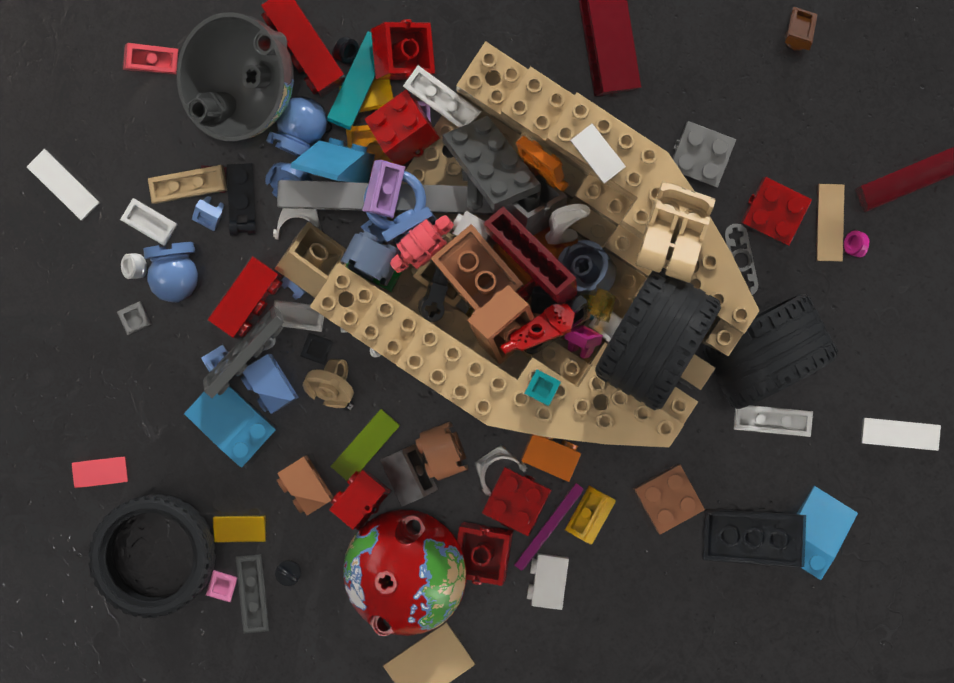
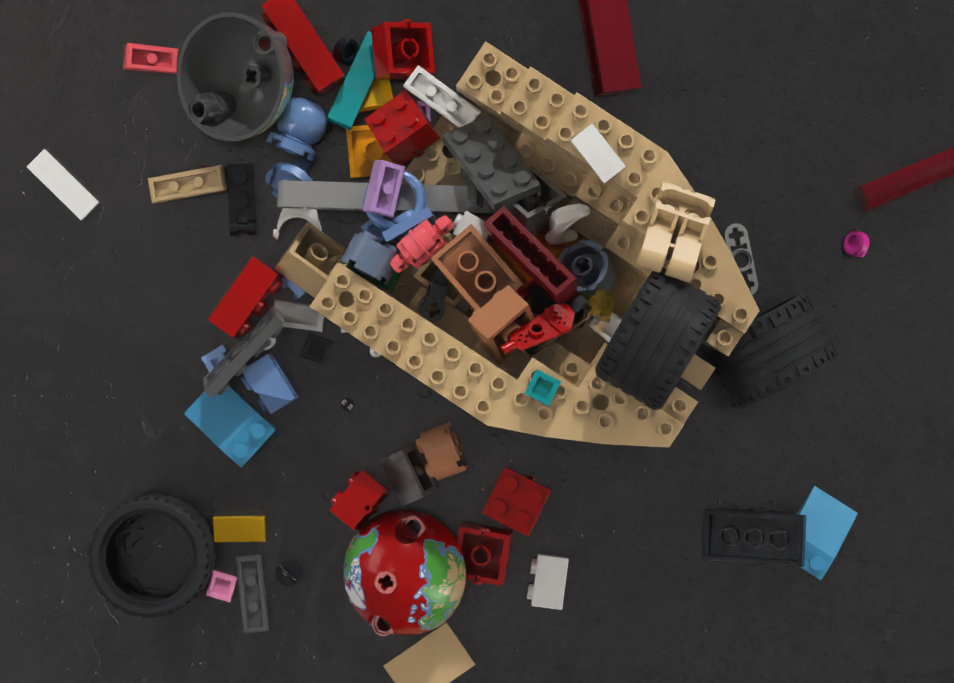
(99, 472): coral slope -> none
(133, 266): white tile -> none
(134, 318): light grey tile -> none
(149, 222): white tile -> none
(172, 273): medium blue tile -> none
(207, 214): light blue tile -> none
(305, 484): nougat slope -> none
(330, 384): tan tile -> none
(336, 161): dark azure slope -> none
(365, 445): lime tile -> none
(496, 454): white helmet -> none
(542, 163): orange plate -> none
(548, 527): magenta tile -> none
(551, 456): orange brick -> none
(585, 338): dark pink tile -> none
(590, 515): yellow slope -> none
(669, 498): nougat brick -> none
(703, 153): light grey brick -> none
(773, 420): white tile -> none
(776, 210): red brick -> none
(800, 29): reddish brown tile -> none
(830, 222): tan tile -> none
(900, 434): white tile -> none

